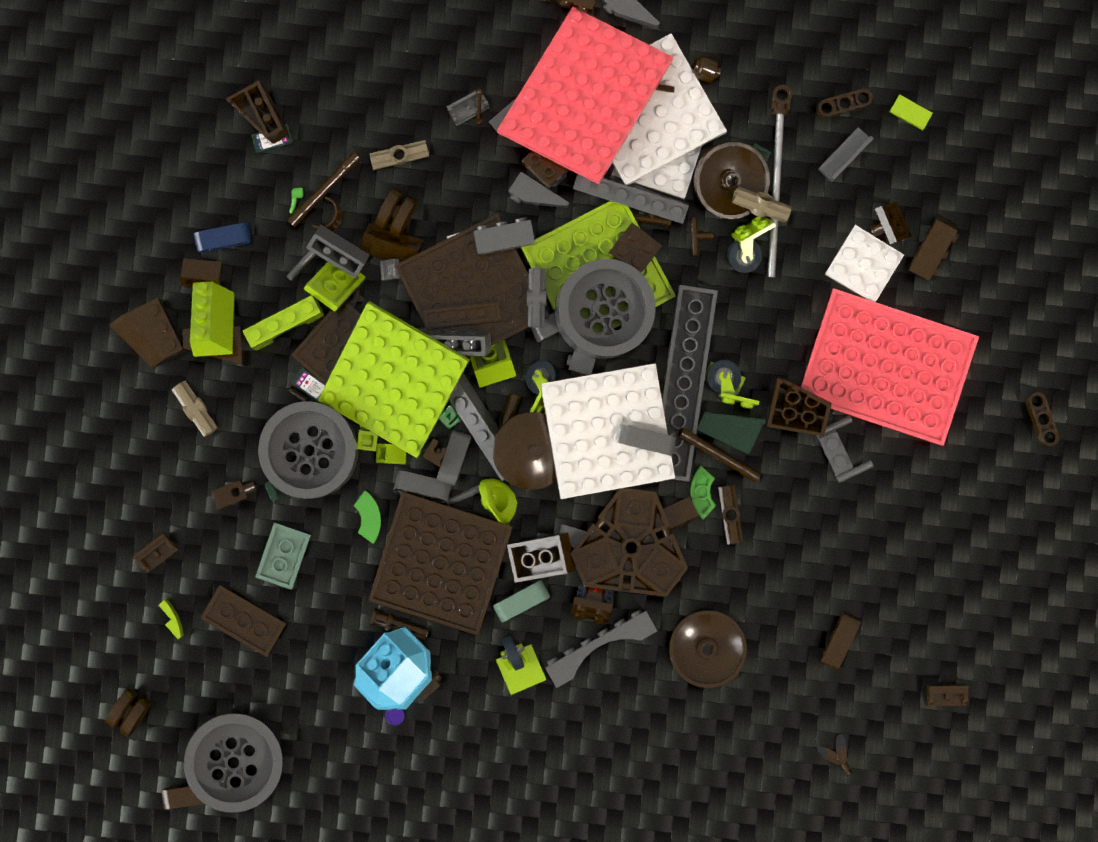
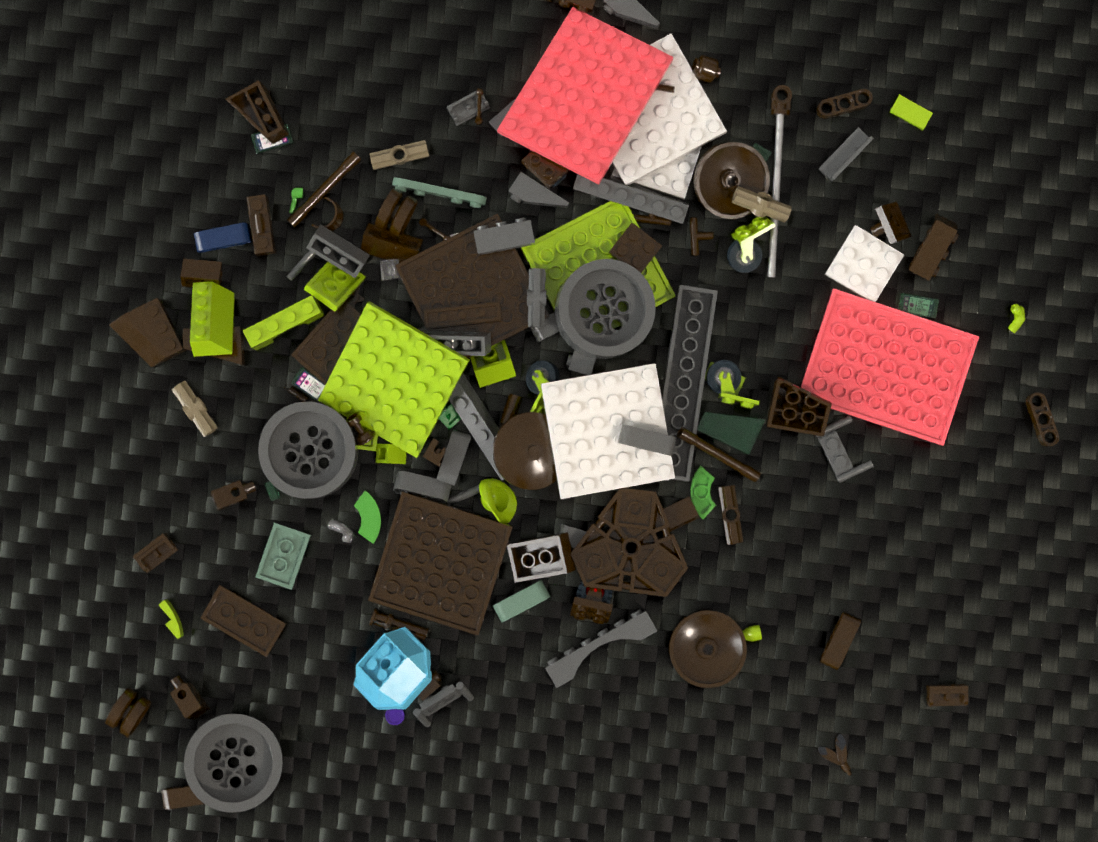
(193, 704): none -> dark brown torso
(261, 225): none -> dark brown piece
(342, 528): none -> clear arm
(363, 435): none -> dark brown piece
(423, 222): none -> dark brown hinge
(439, 700): none -> dark grey plate
(455, 195): none -> sand green piece
(519, 666): lime plate -> none
(752, 633): none -> lime hose
(918, 305): none -> clear green tile
(1019, 318): none -> lime arm

